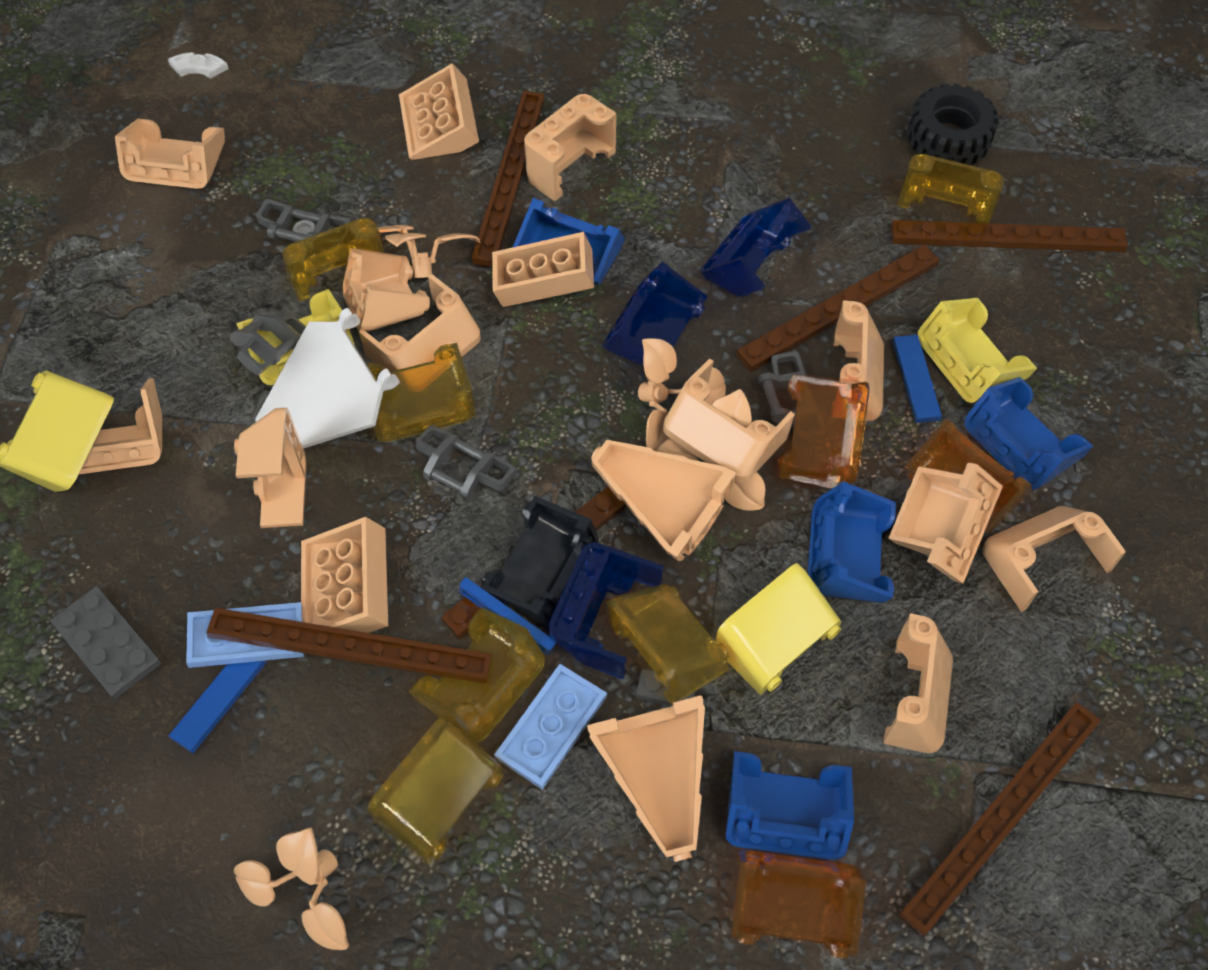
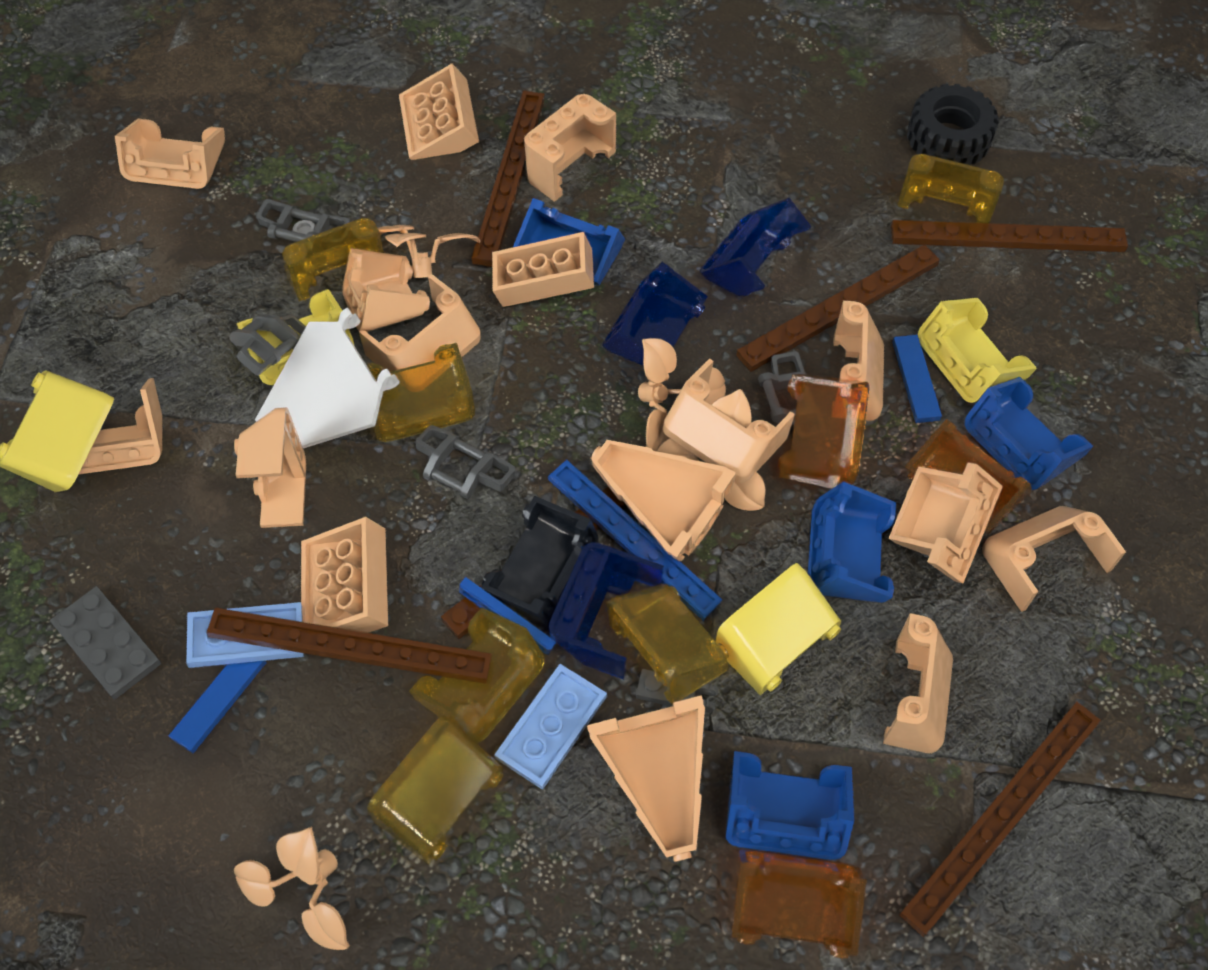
(202, 64): white tile -> none
(633, 537): none -> blue tile

